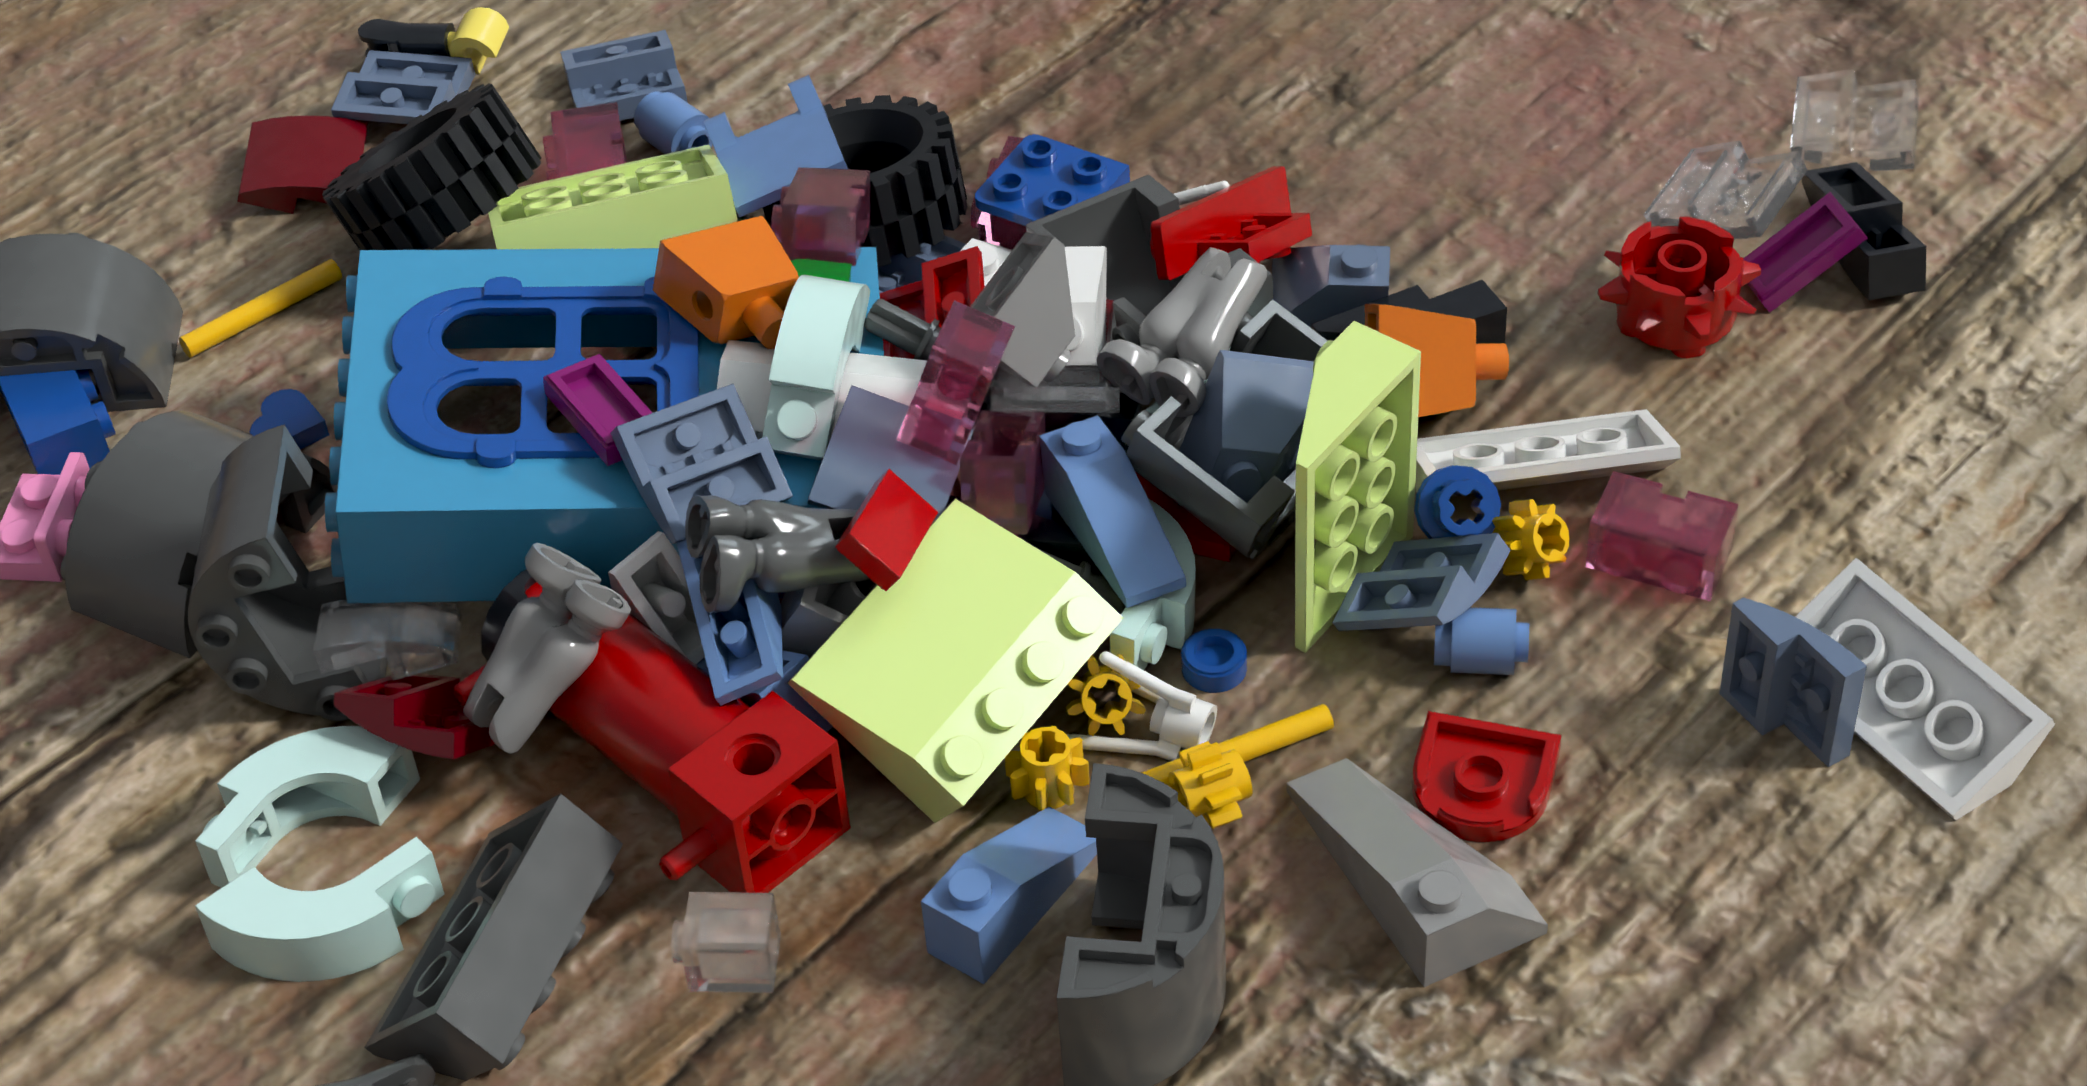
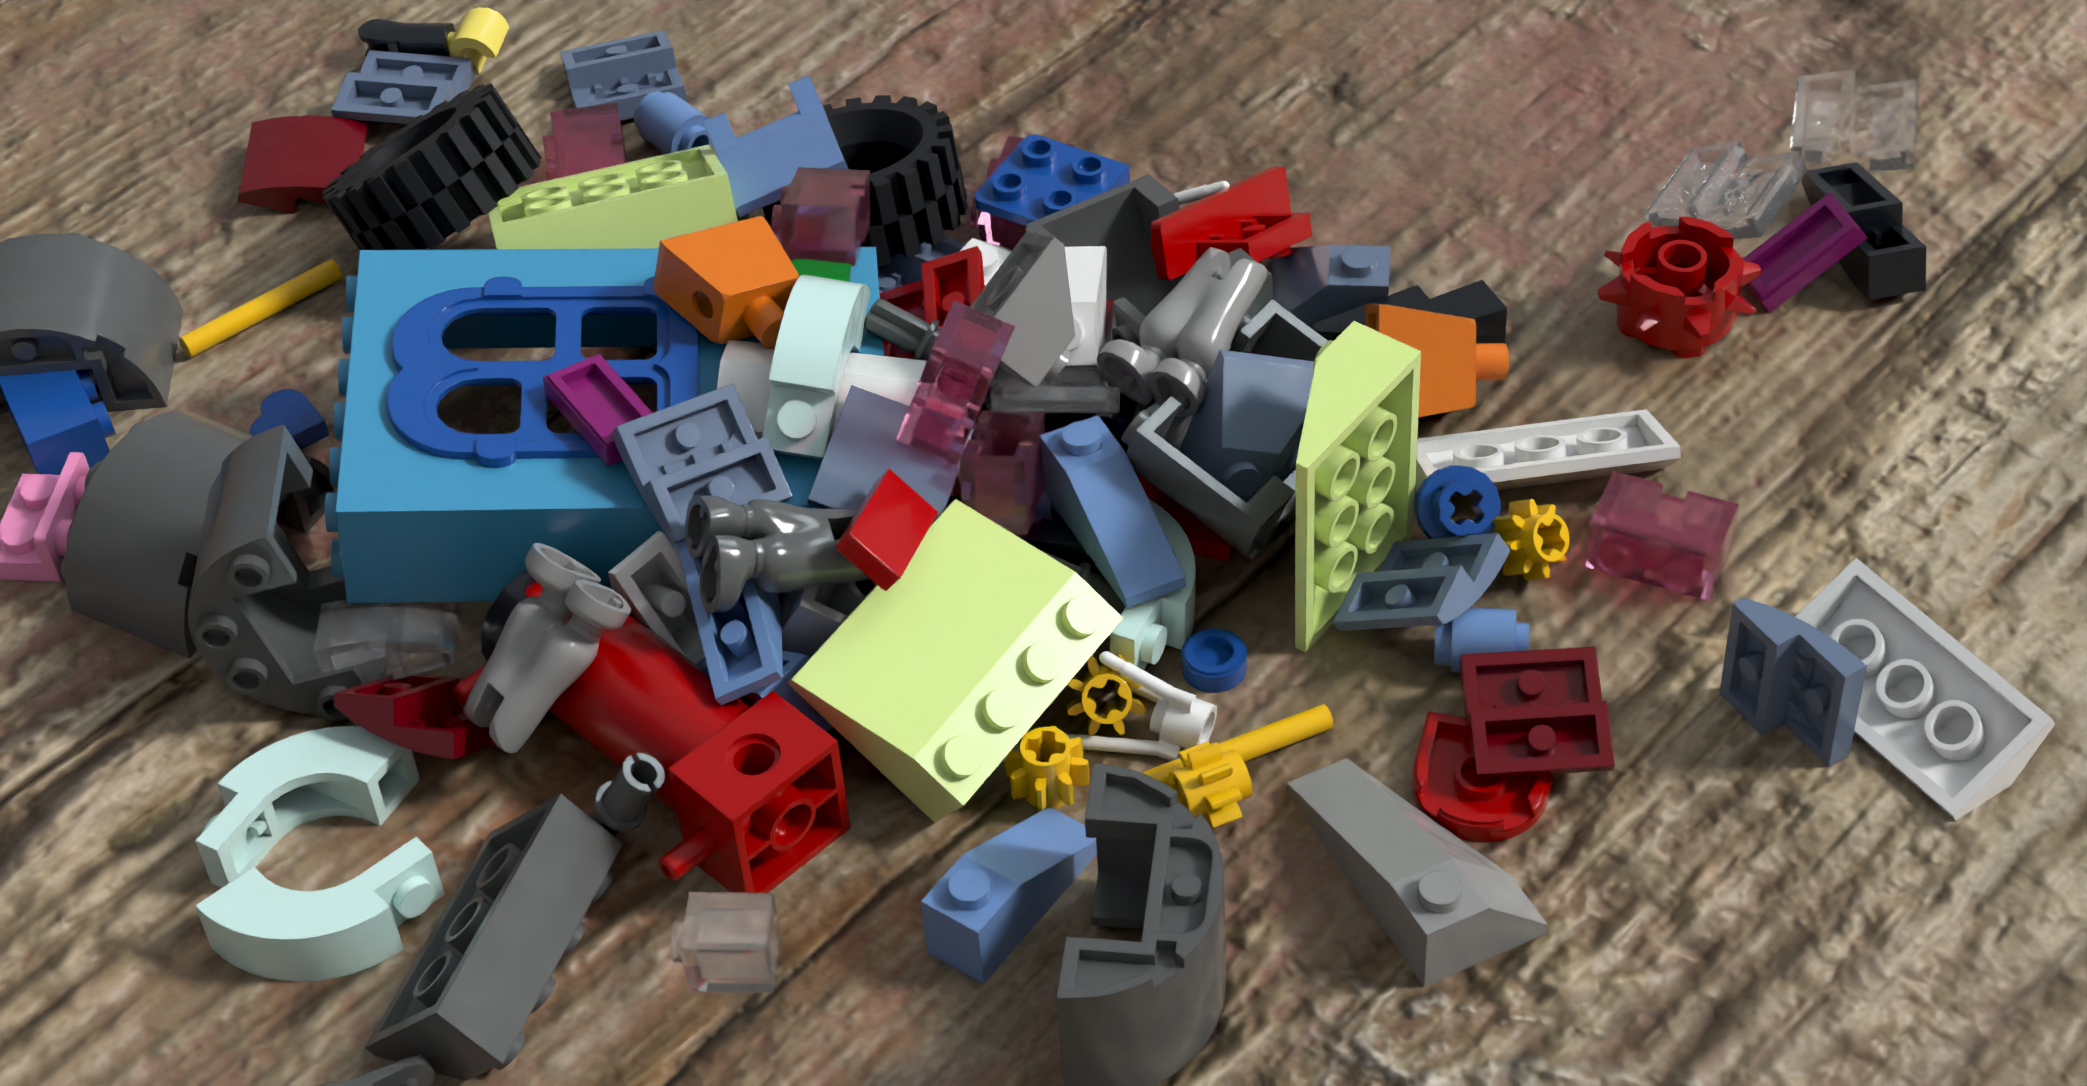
(623, 802): none -> dark grey axle
(1535, 712): none -> dark red slope

